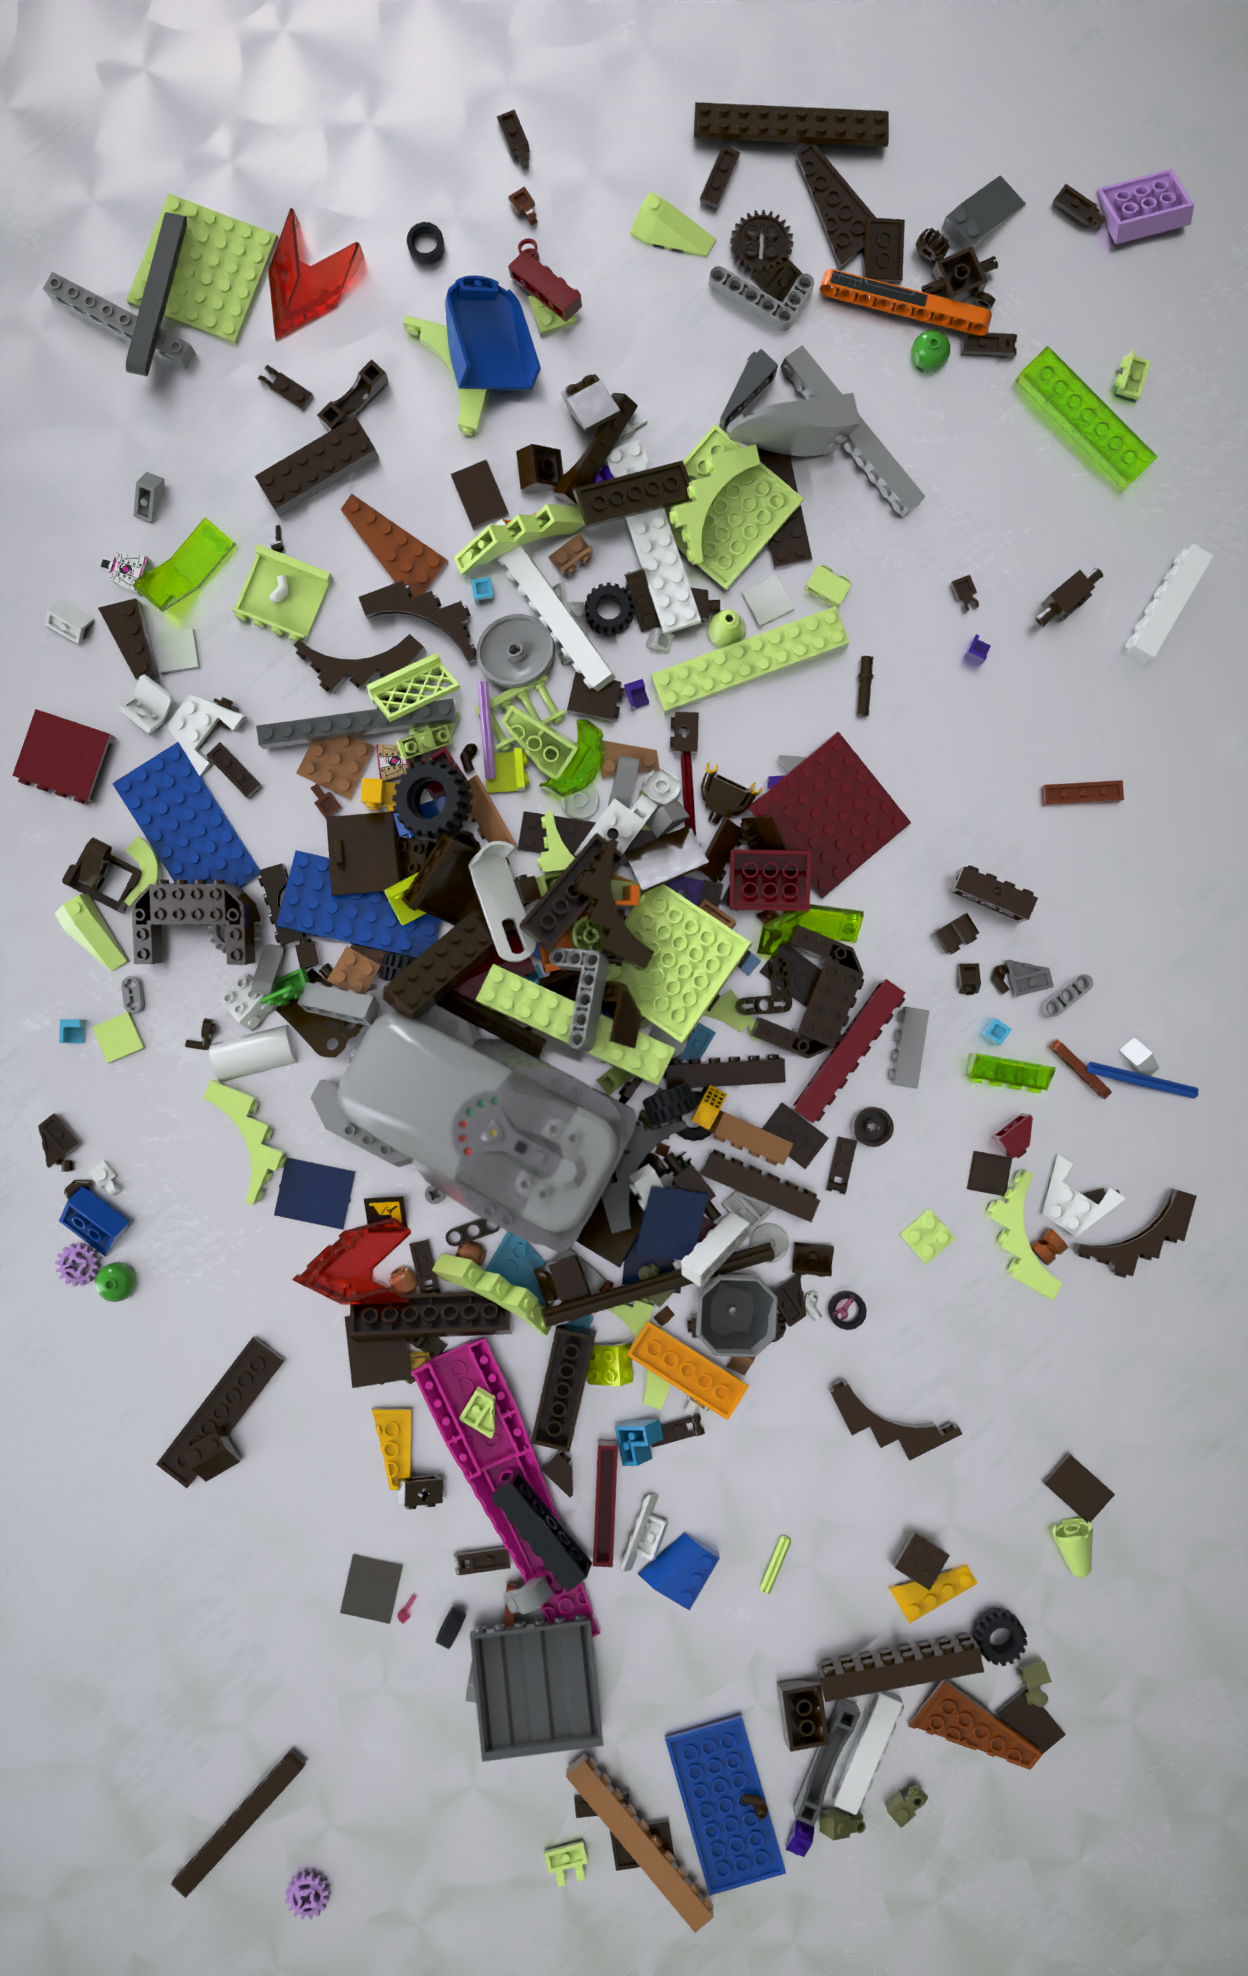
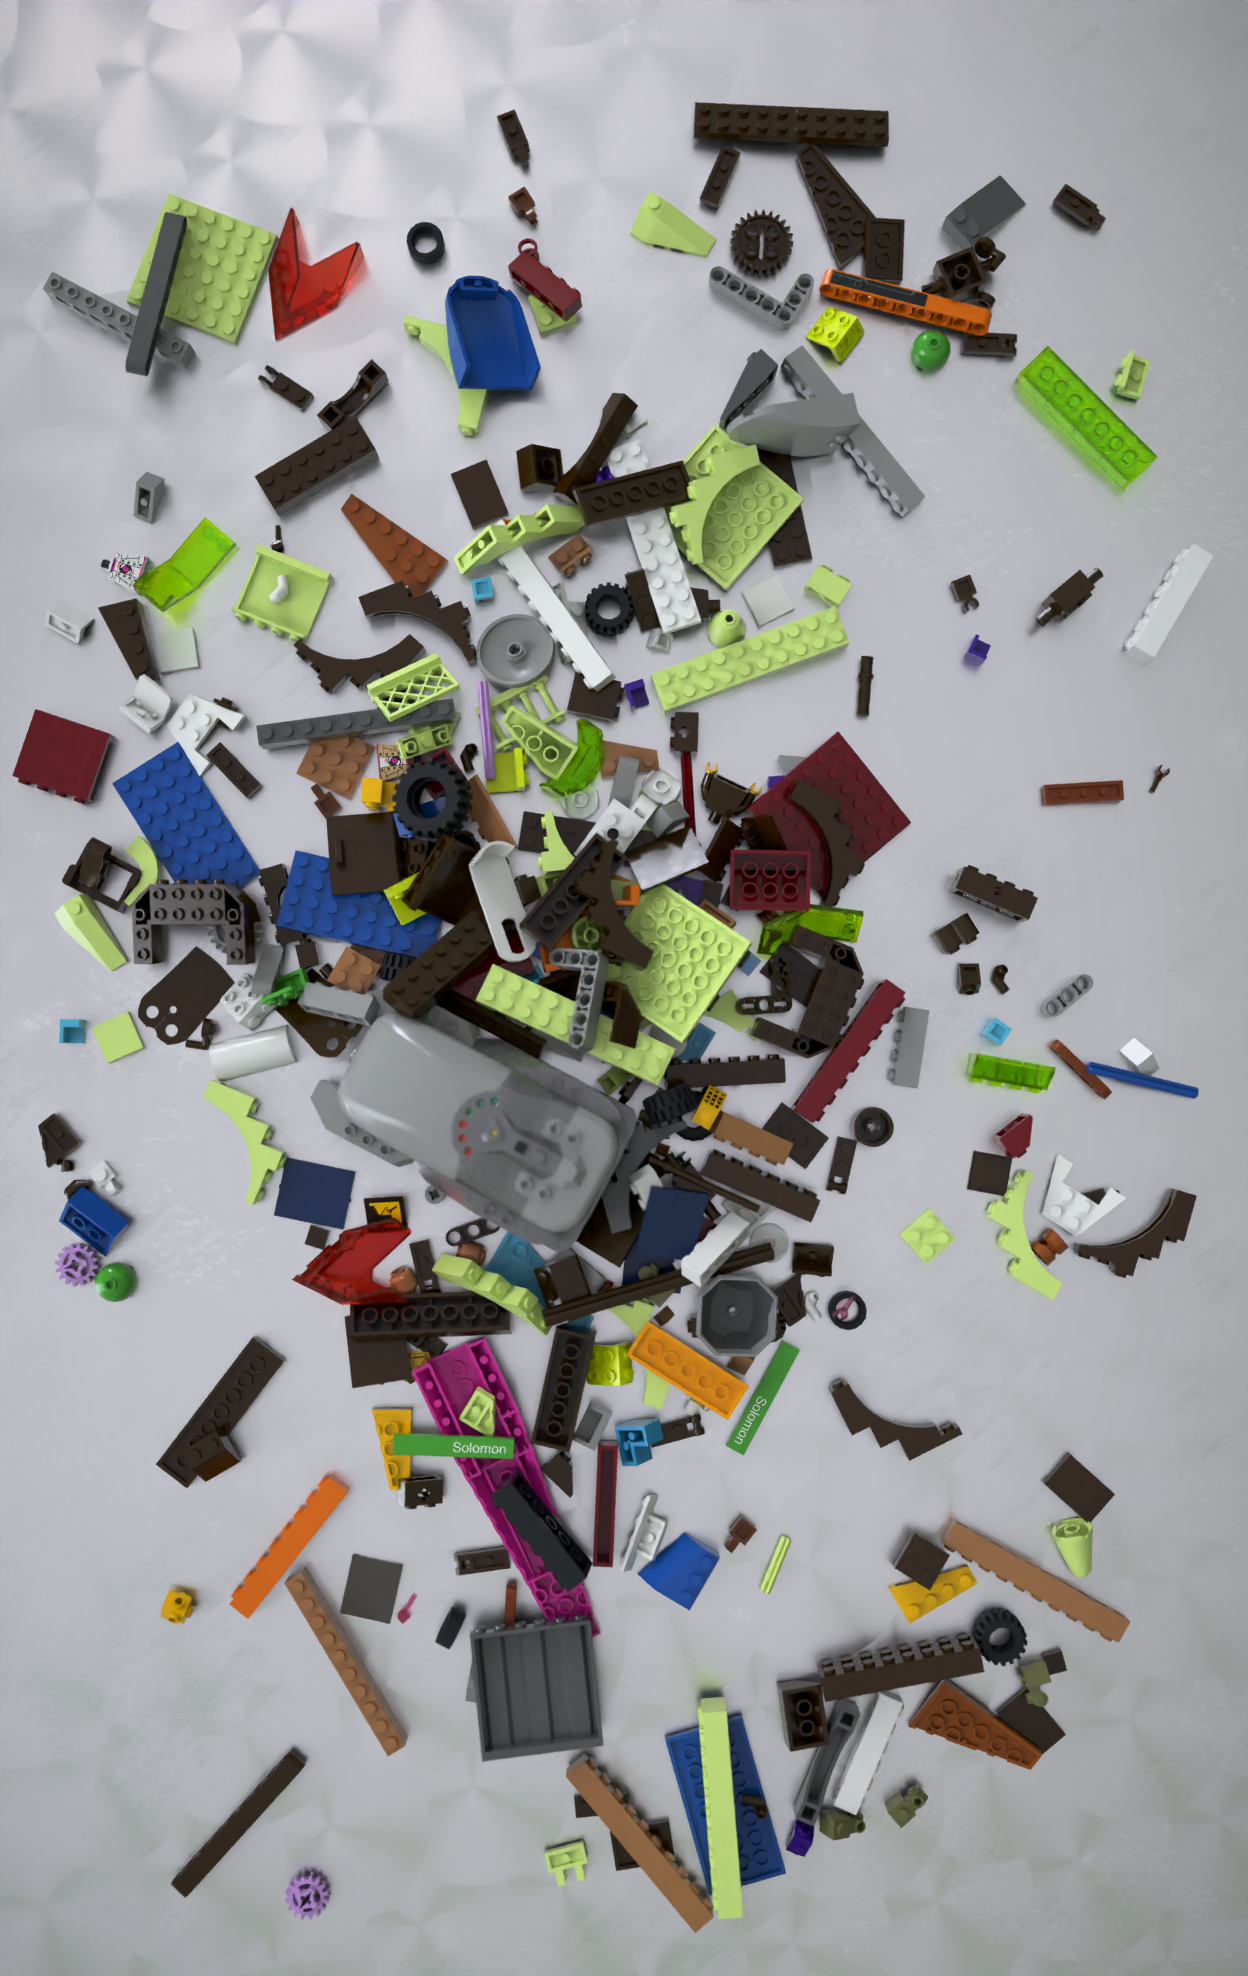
(128, 996): light grey beam -> none
(177, 1607): none -> yellow brick
(193, 989): none -> dark brown piece
(290, 1545): none -> orange brick
(317, 1237): none -> dark brown tile
(346, 1661): none -> medium nougat brick
(453, 1445): none -> bright green tile
(528, 1597): light grey brick -> none
(590, 402): slope -> none
(592, 1425): none -> light grey panel
(668, 1167): none -> dark brown bar
(720, 1808): none -> yellowish green brick
(740, 1532): none -> reddish brown plate
(762, 1397): none -> bright green tile
(778, 279): dark brown wing -> none
(835, 836): none -> dark brown arch
(836, 331): none -> neon yellow bracket
(932, 245): dark brown gear -> none
(986, 248): none -> dark brown plate
(1028, 978): flat silver wing -> none
(1034, 1580): none -> medium nougat brick
(1054, 1661): none -> dark brown tile
(1145, 206): lavender slope -> none
(1159, 775): none -> dark brown hand

